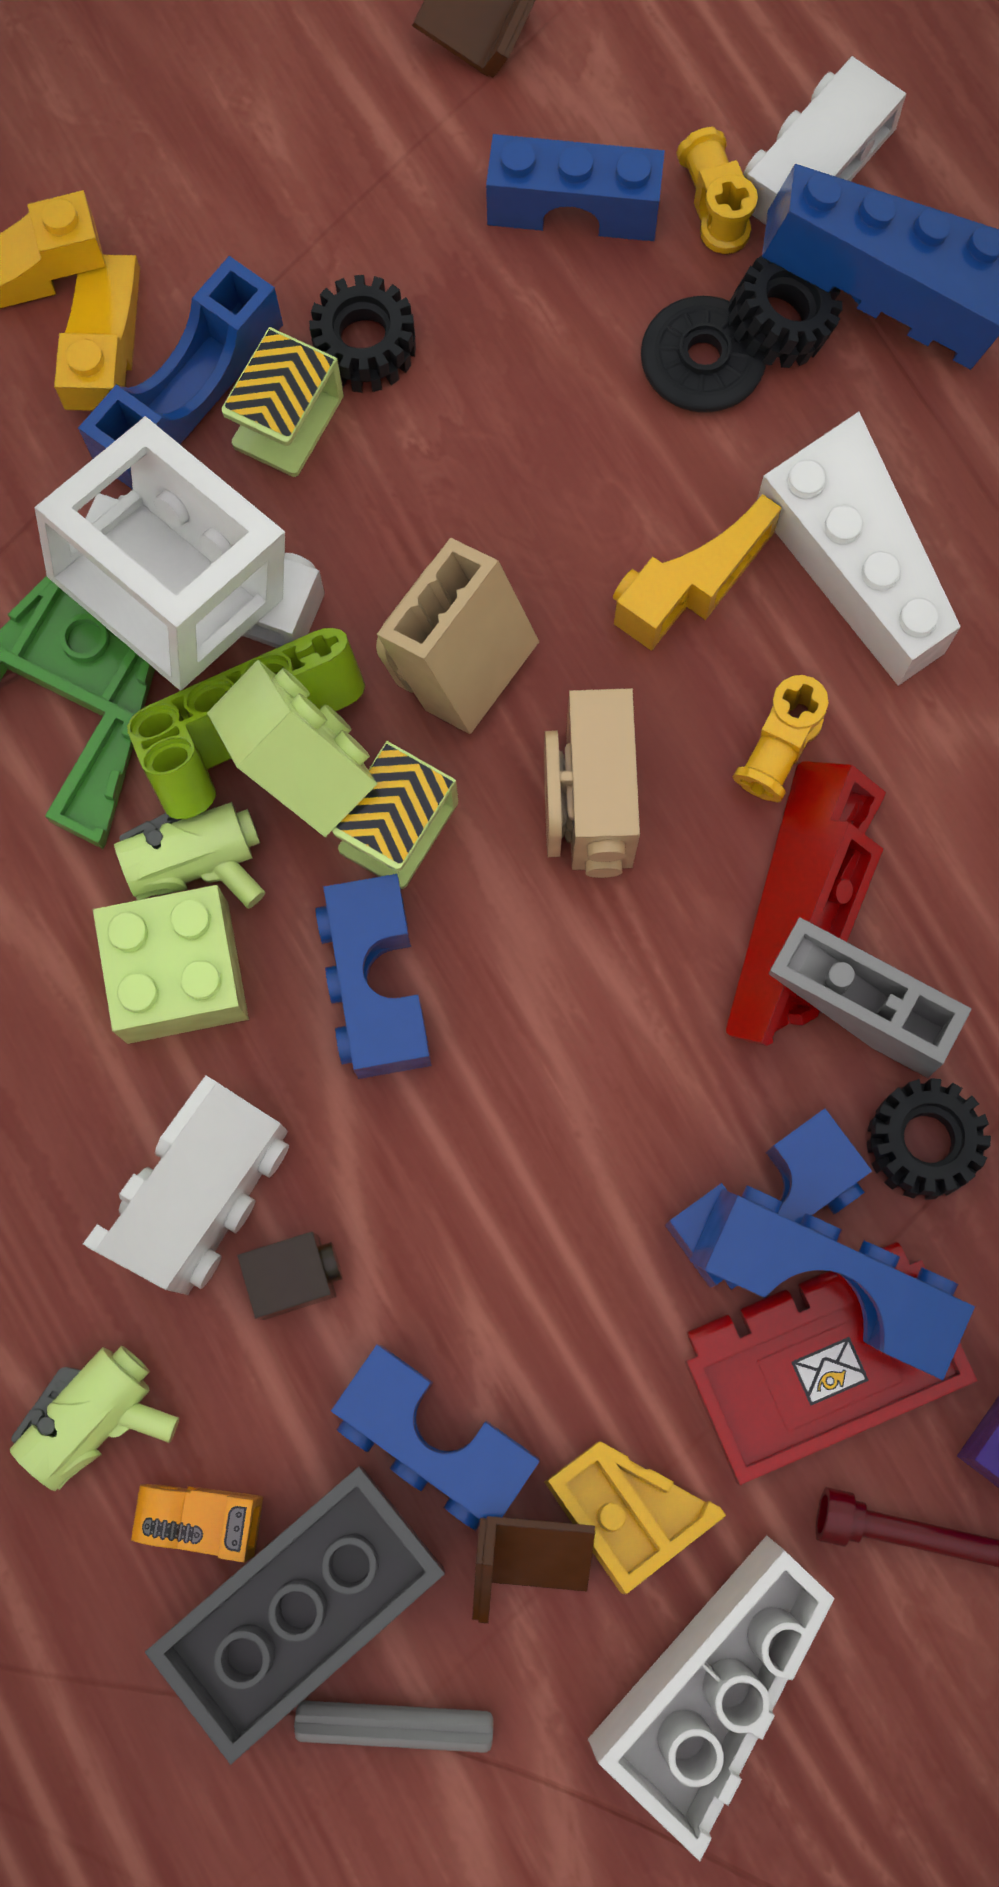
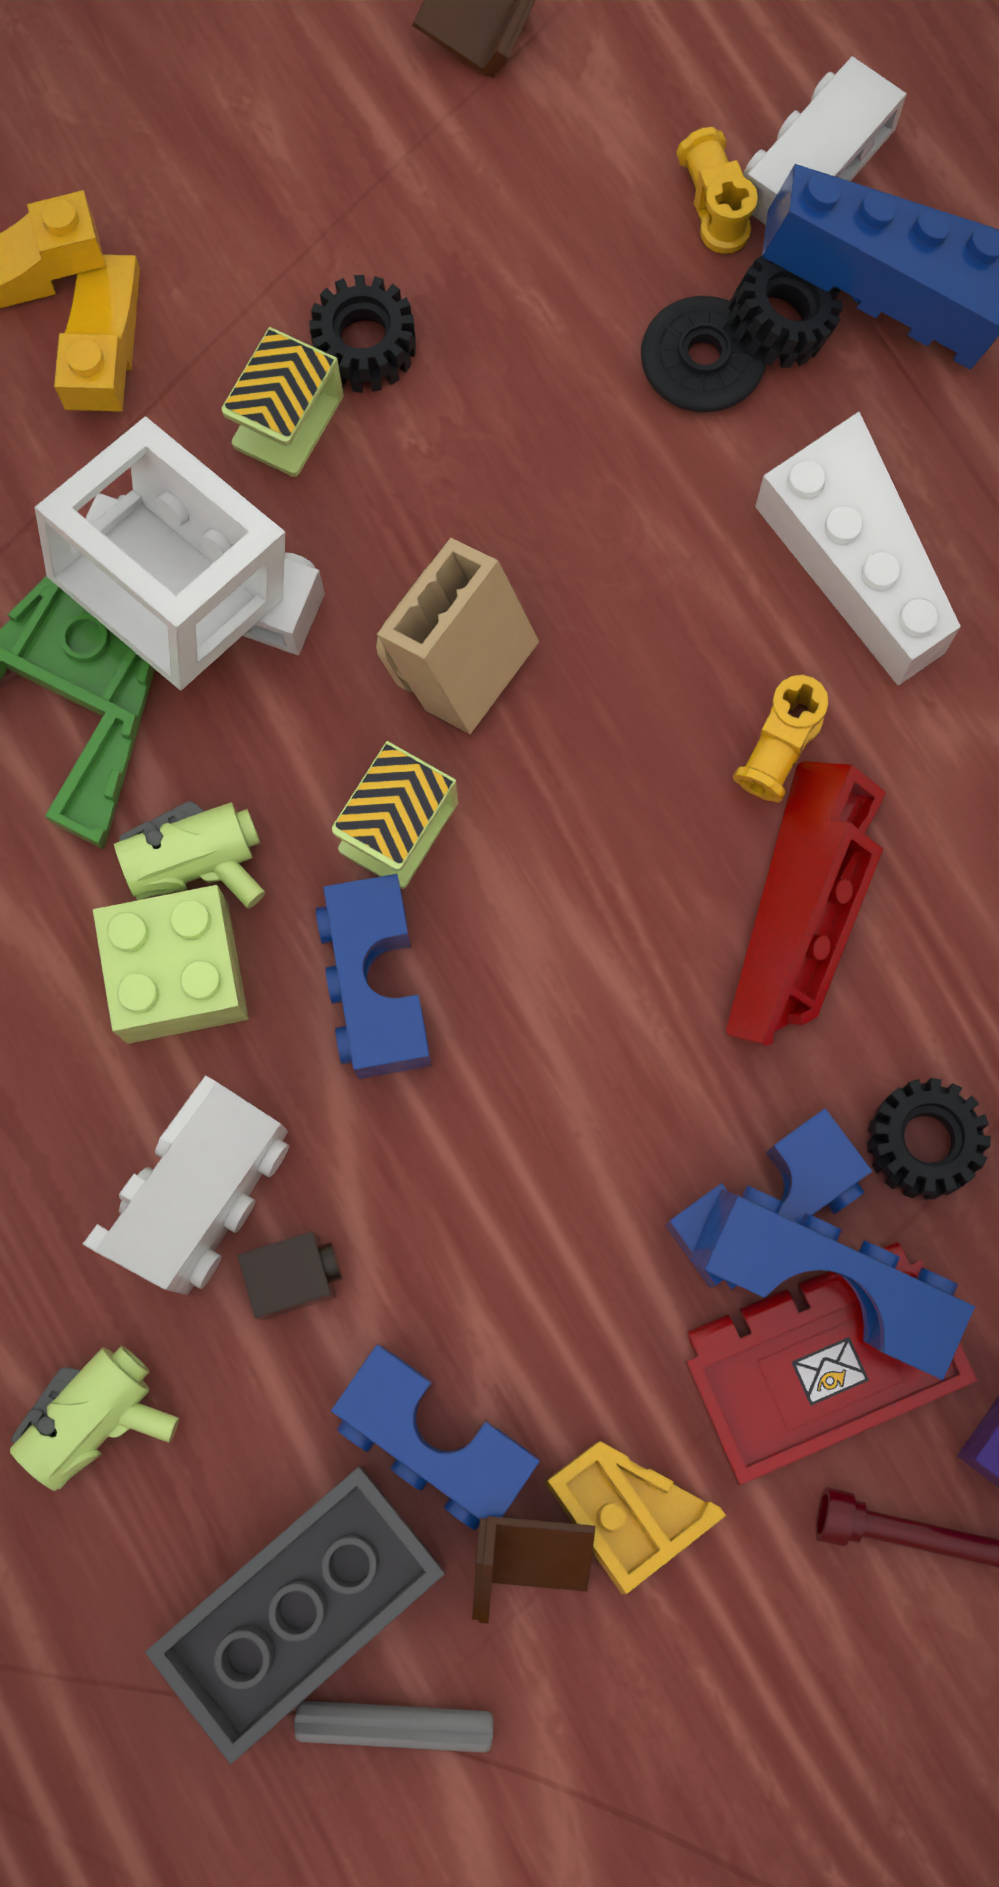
(180, 741): lime beam -> none
(198, 1520): light orange leg -> none
(218, 341): blue arch -> none
(293, 746): yellowish green brick -> none
(595, 788): tan brick -> none
(609, 181): blue arch -> none
(698, 580): yellow slope -> none
(712, 1695): white wedge -> none
(870, 998): light grey slope -> none

